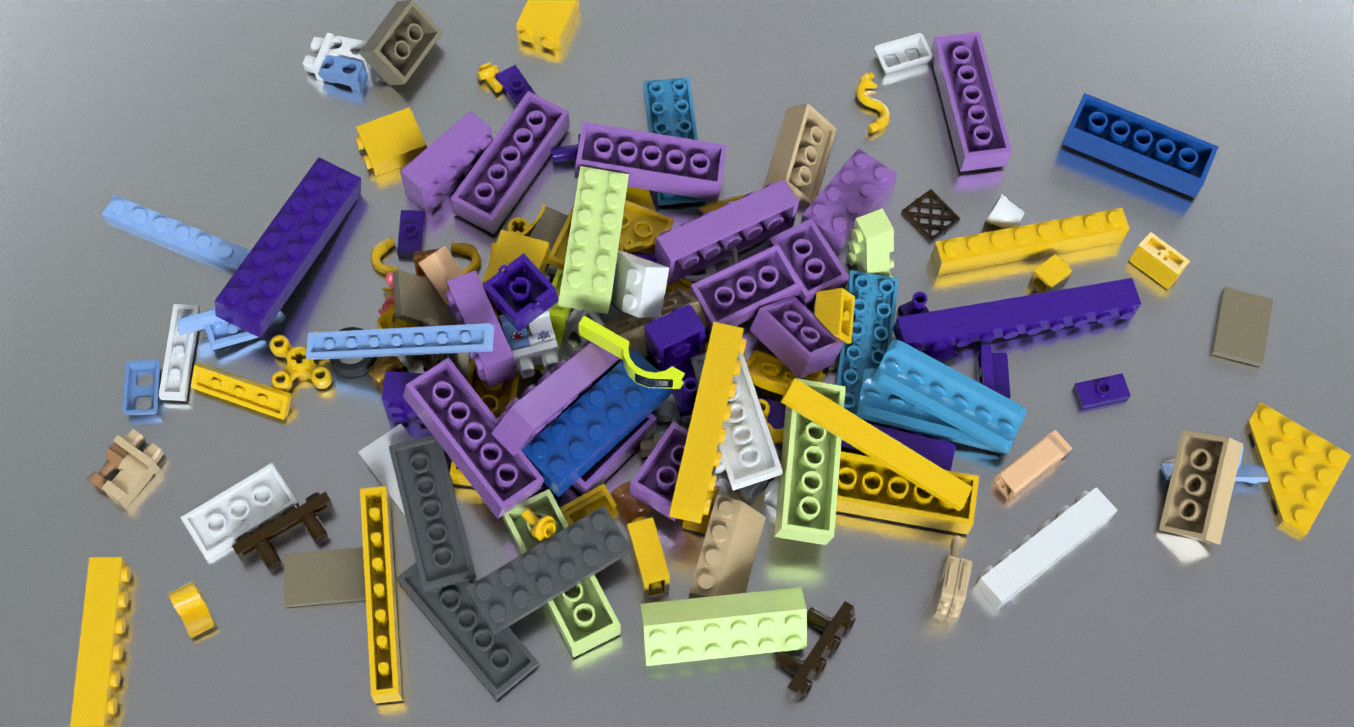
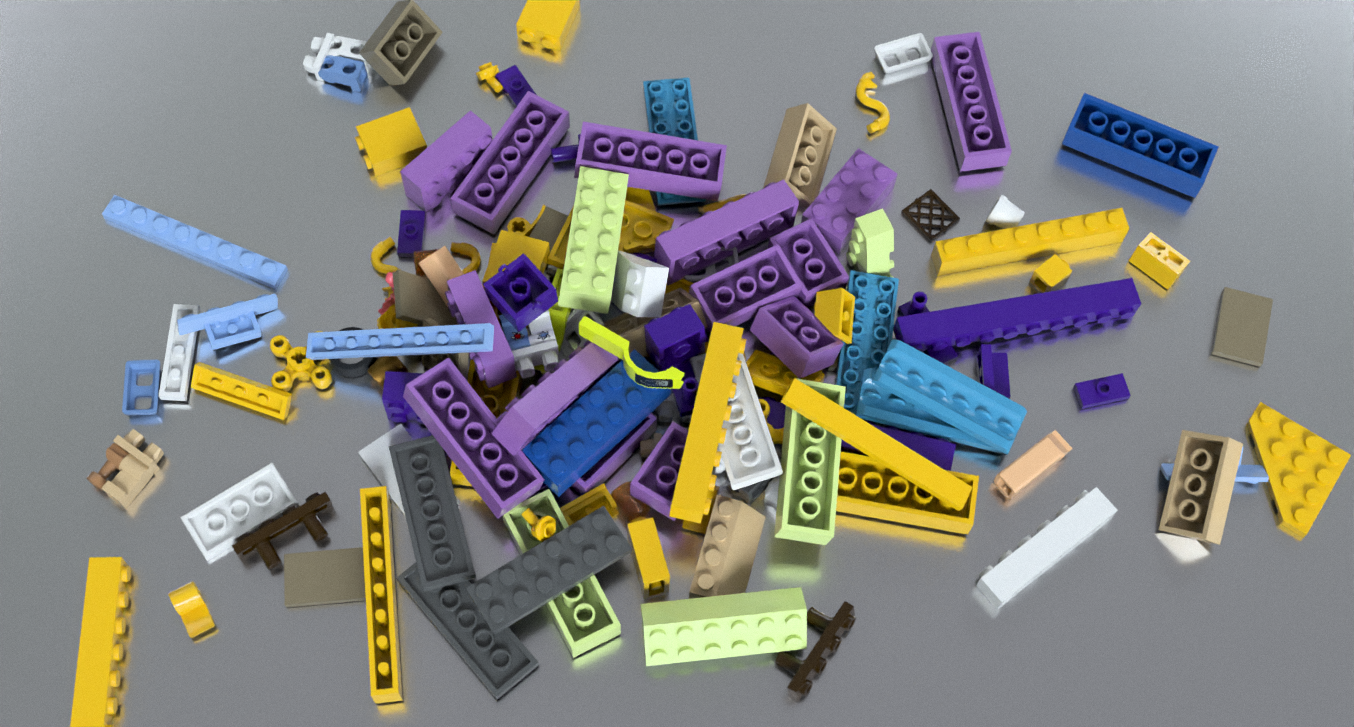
(288, 247): dark purple brick -> none
(953, 582): tan piece -> none

